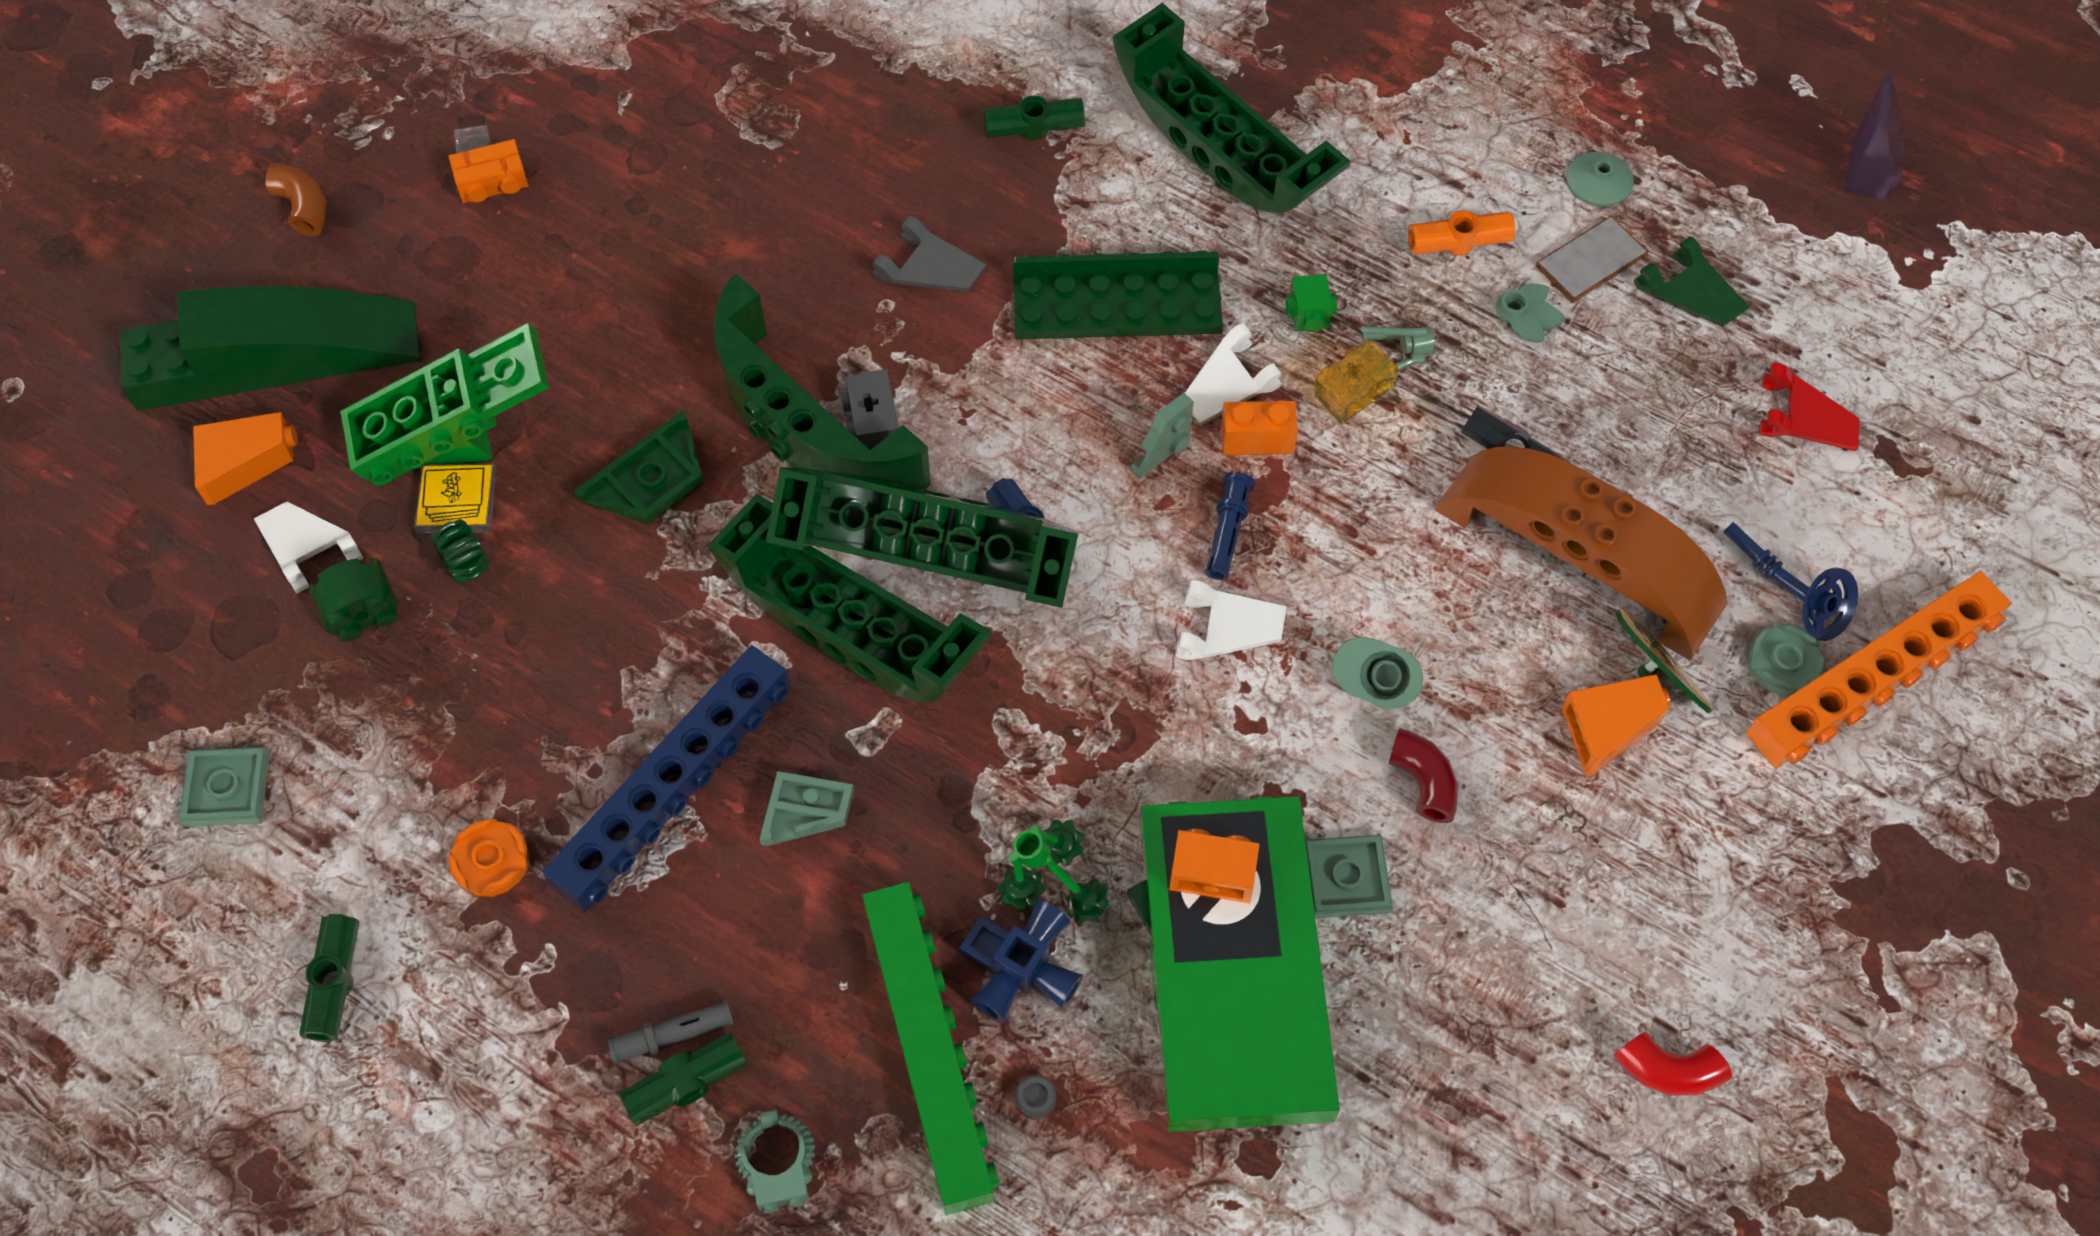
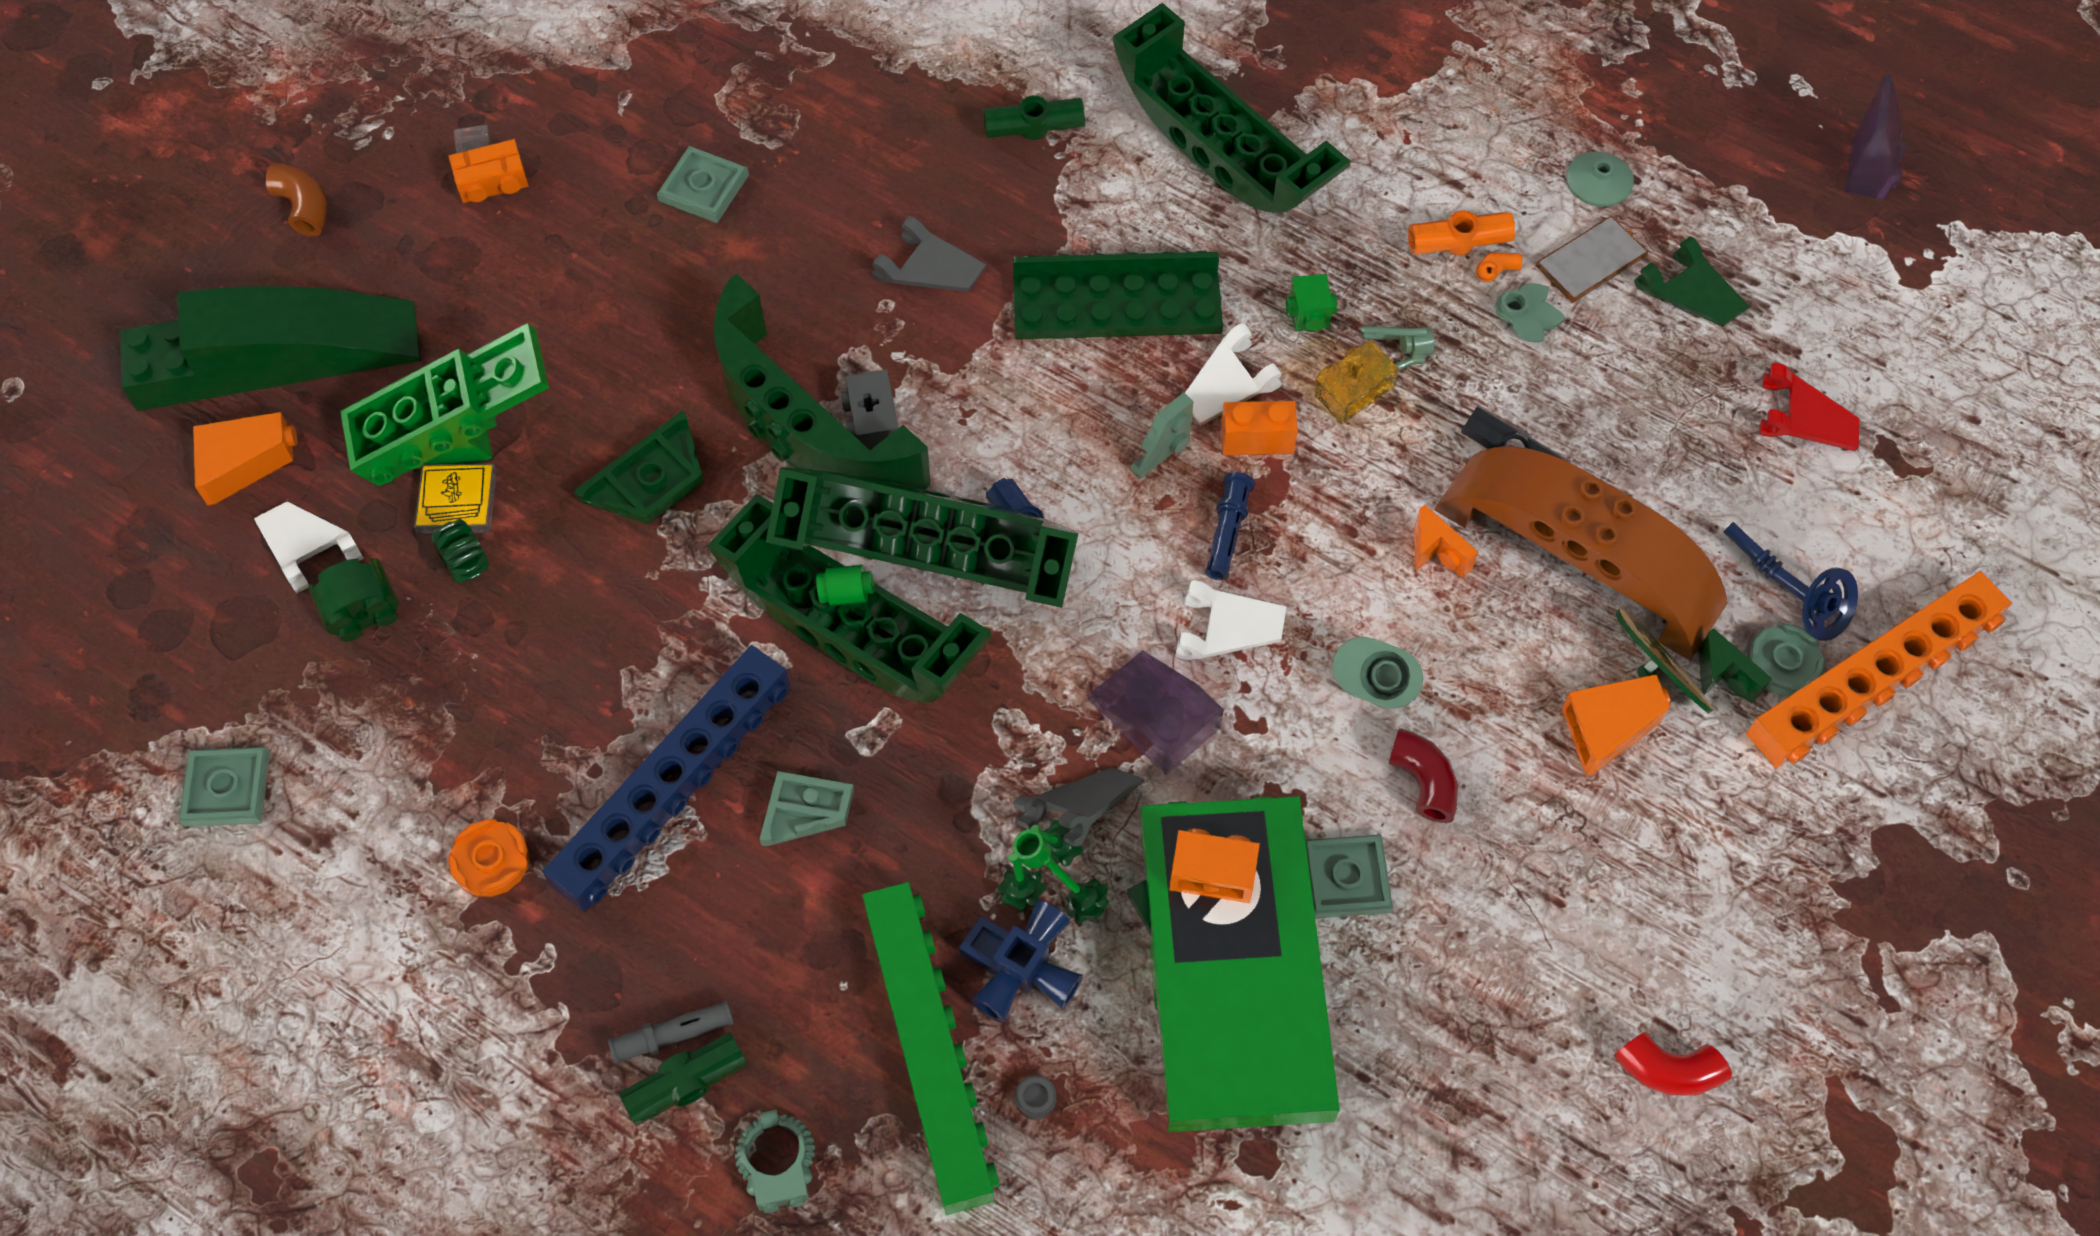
(326, 1001): dark green piece -> none
(703, 184): none -> sand green tile
(844, 585): none -> green brick
(1079, 802): none -> dark grey flag
(1158, 710): none -> clear purple slope
(1437, 537): none -> orange slope
(1495, 263): none -> orange arm
(1724, 661): none -> dark green slope

